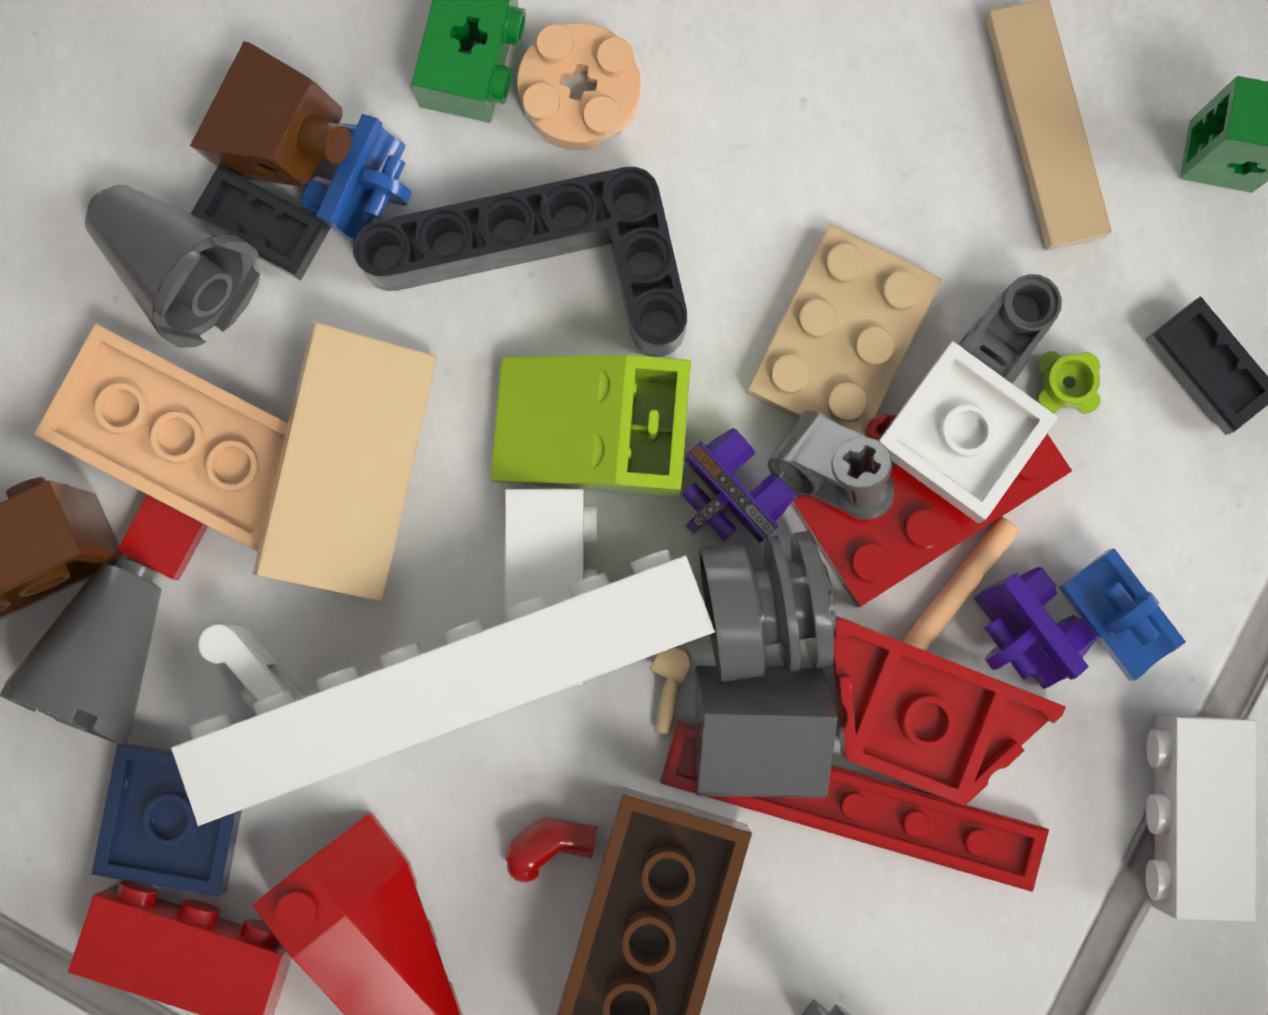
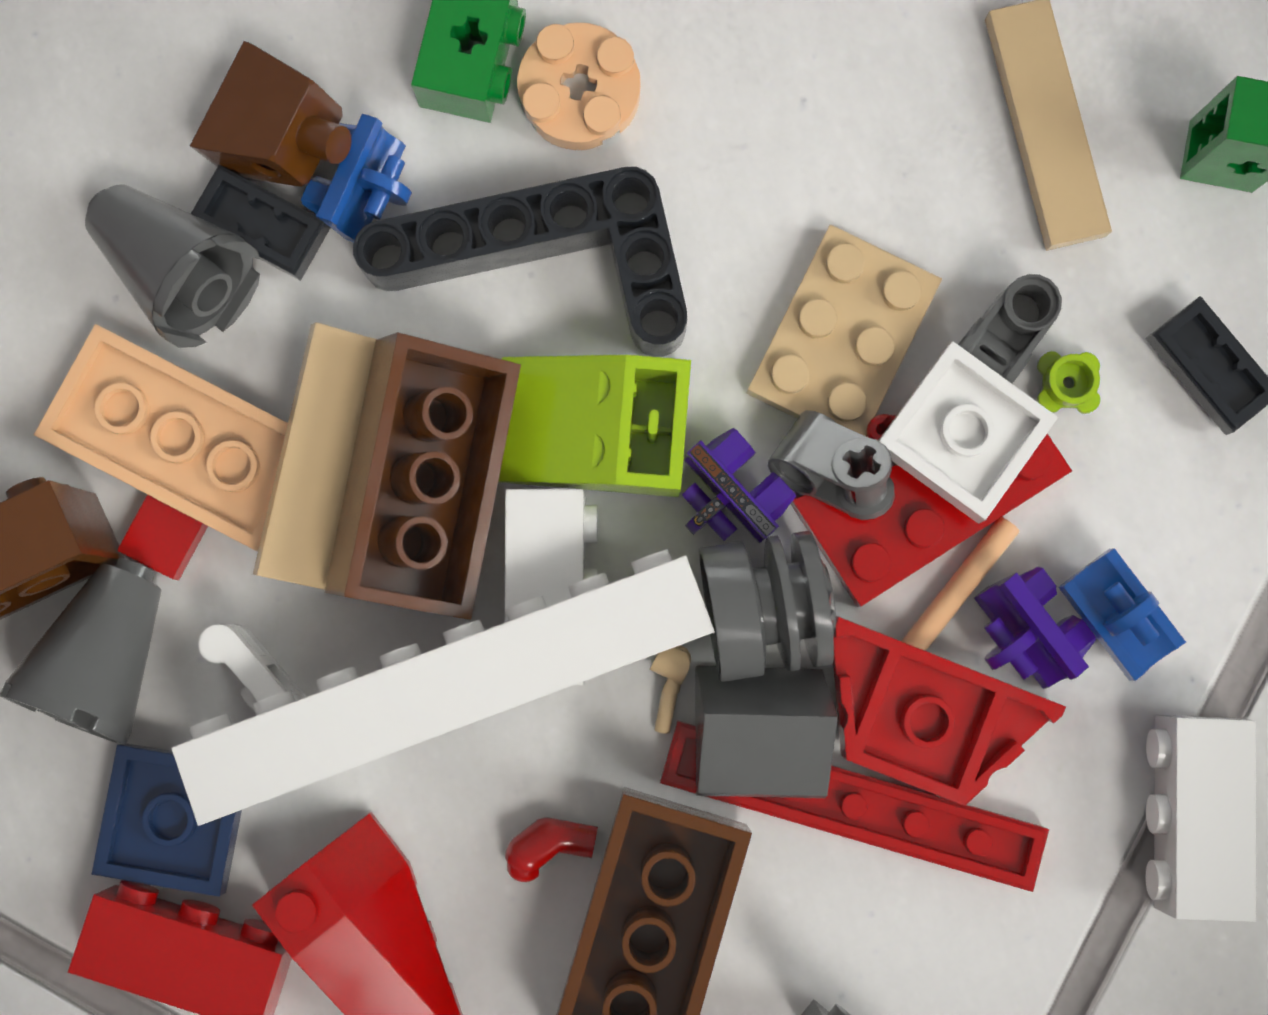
(423, 476): none -> reddish brown brick

